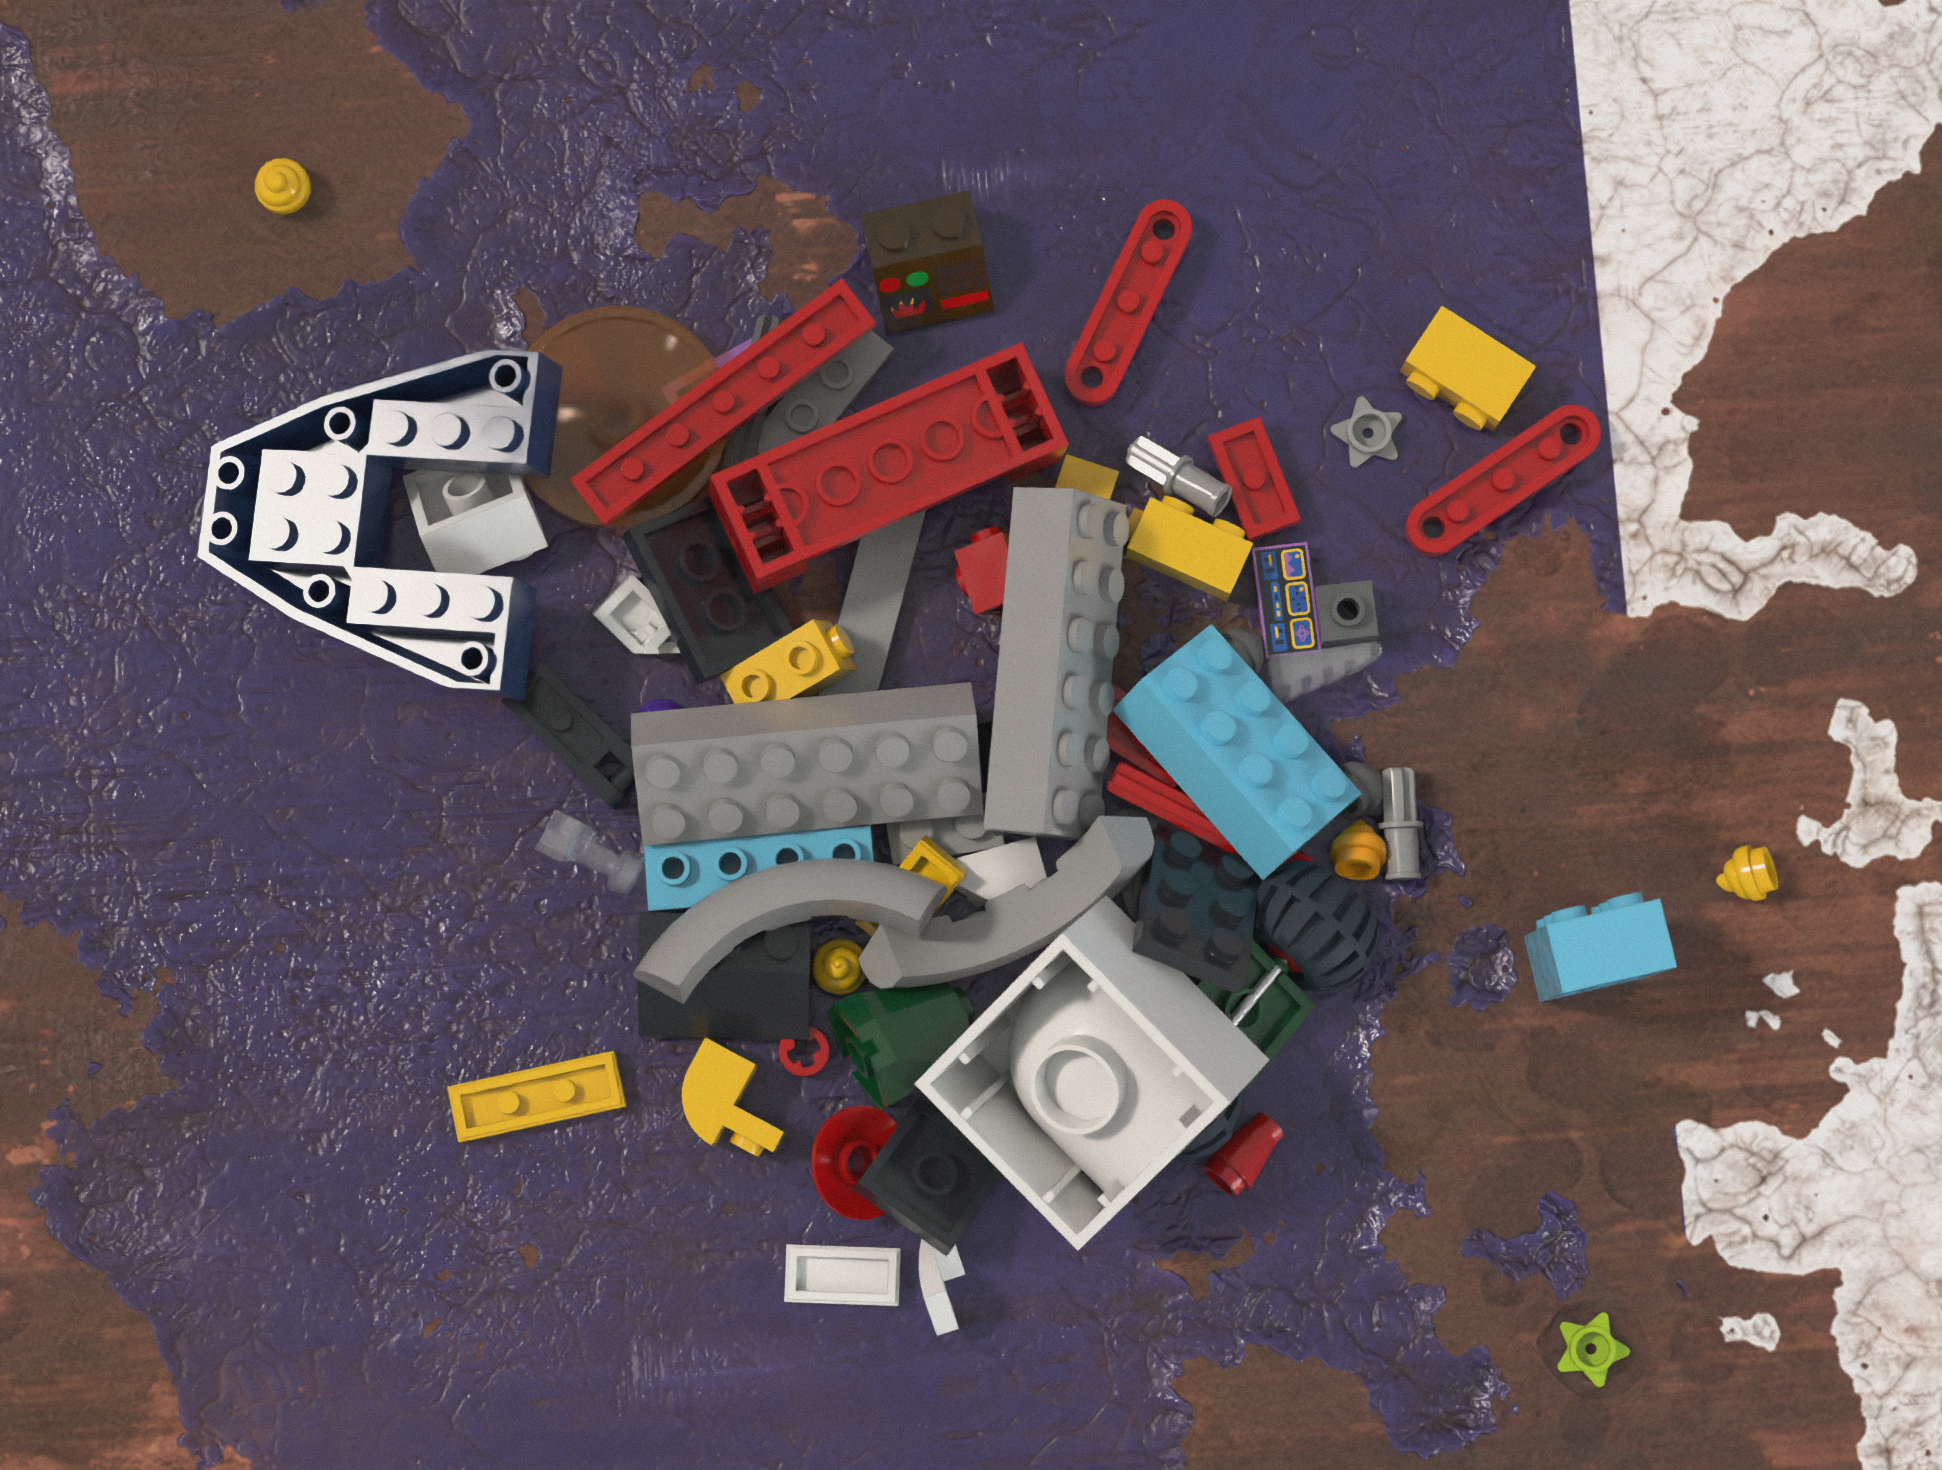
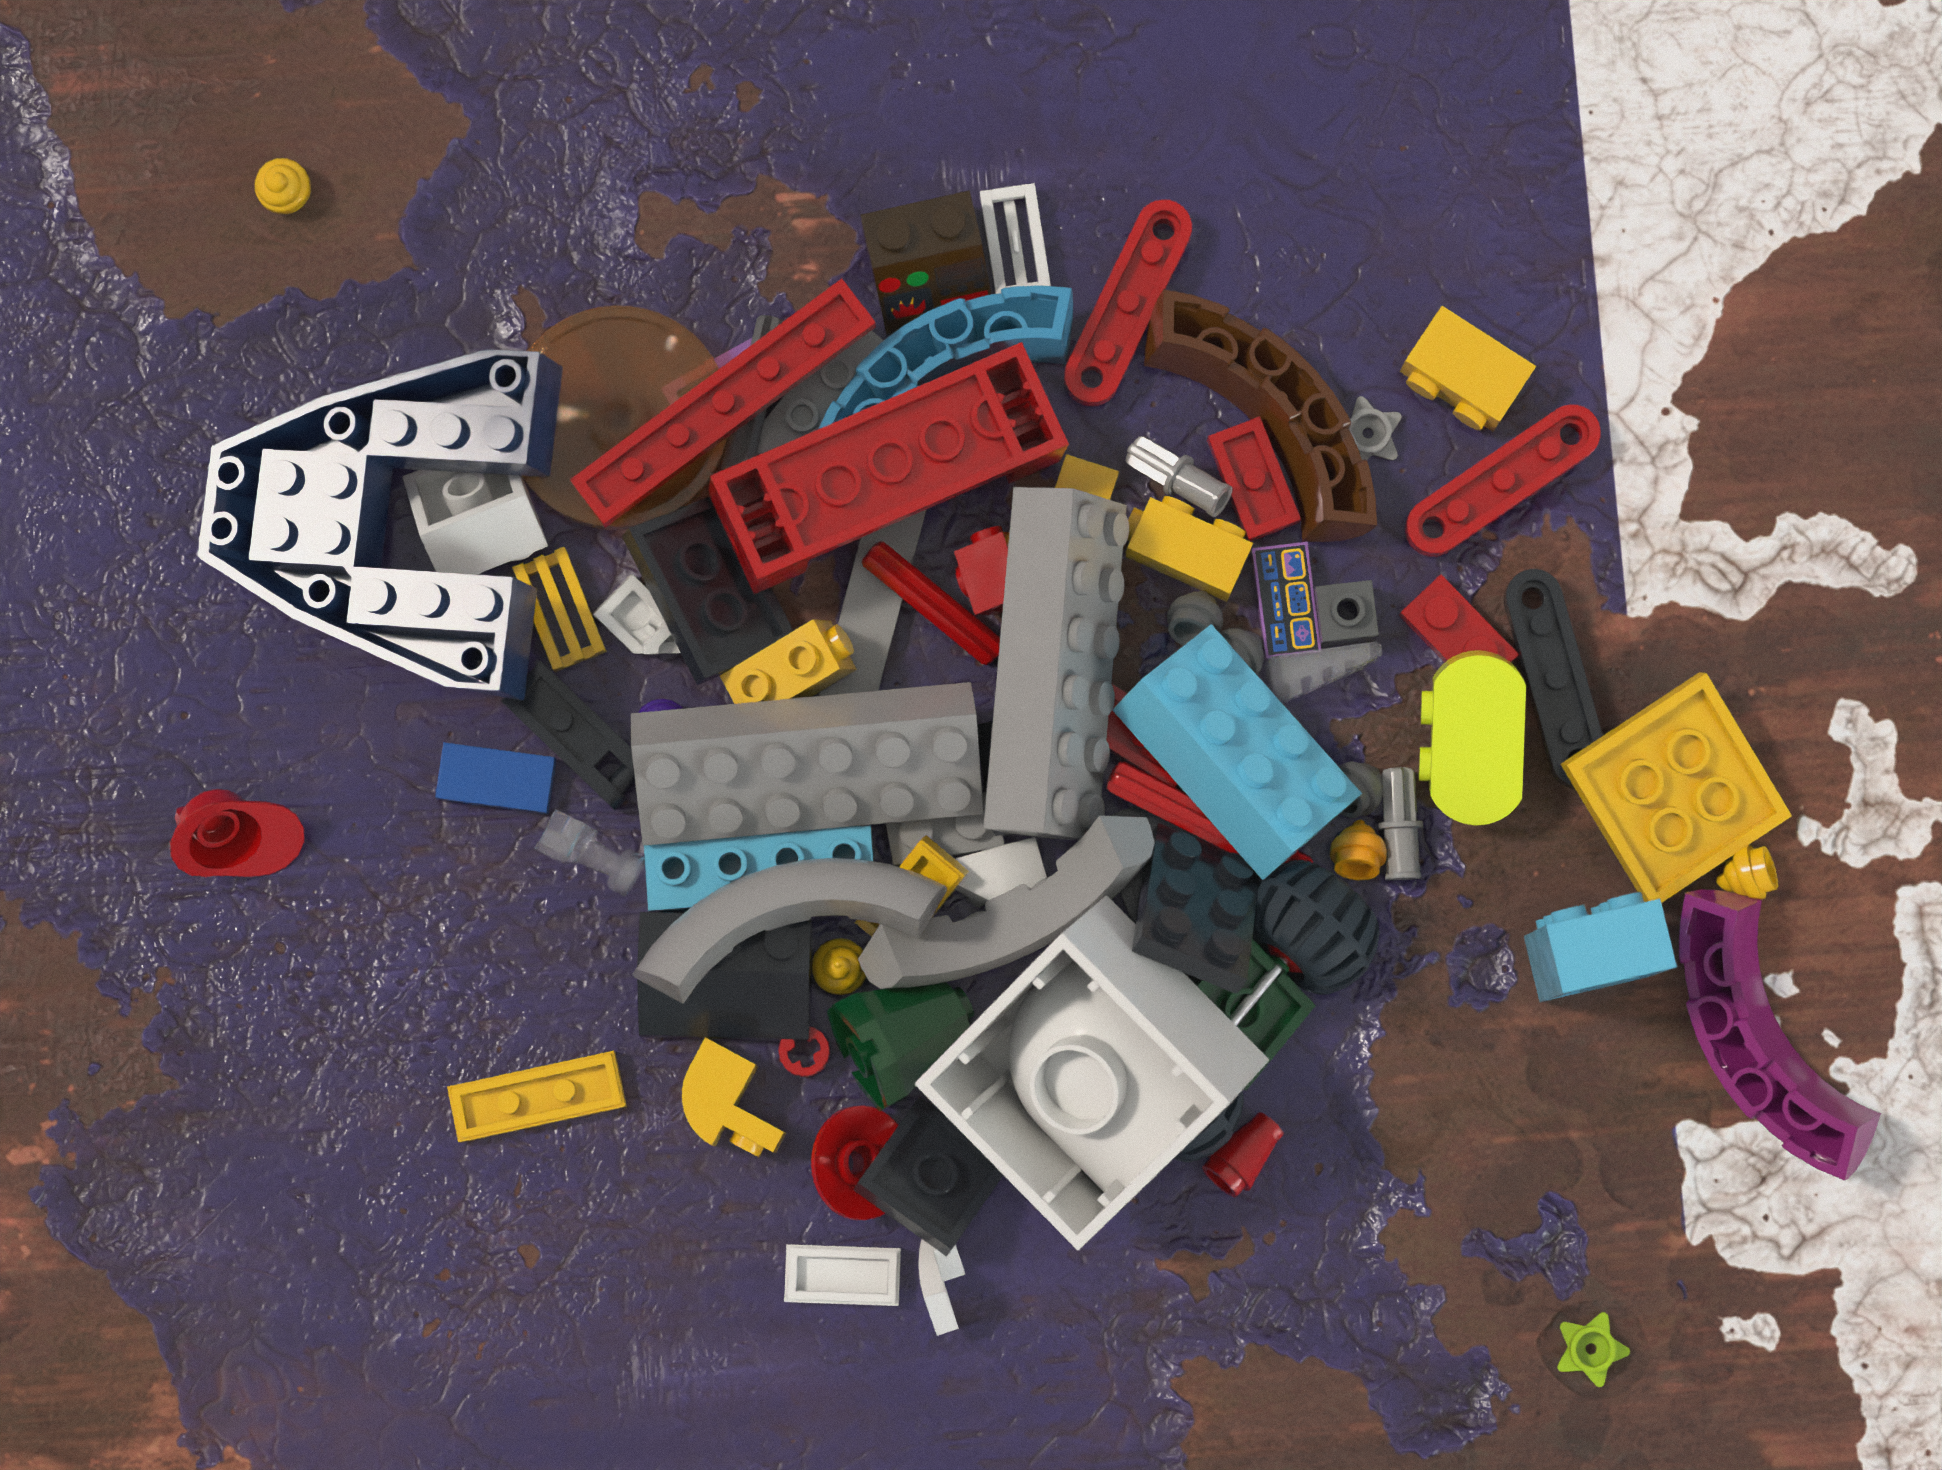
(233, 836): none -> red piece
(495, 778): none -> blue tile
(541, 565): none -> yellow tile
(932, 602): none -> red axle
(958, 337): none -> dark azure brick
(1008, 196): none -> white tile
(1192, 615): none -> dark grey plate
(1293, 401): none -> reddish brown brick
(1452, 623): none -> red plate
(1475, 737): none -> neon yellow brick
(1552, 669): none -> black plate
(1676, 789): none -> yellow plate
(1749, 1046): none -> magenta brick

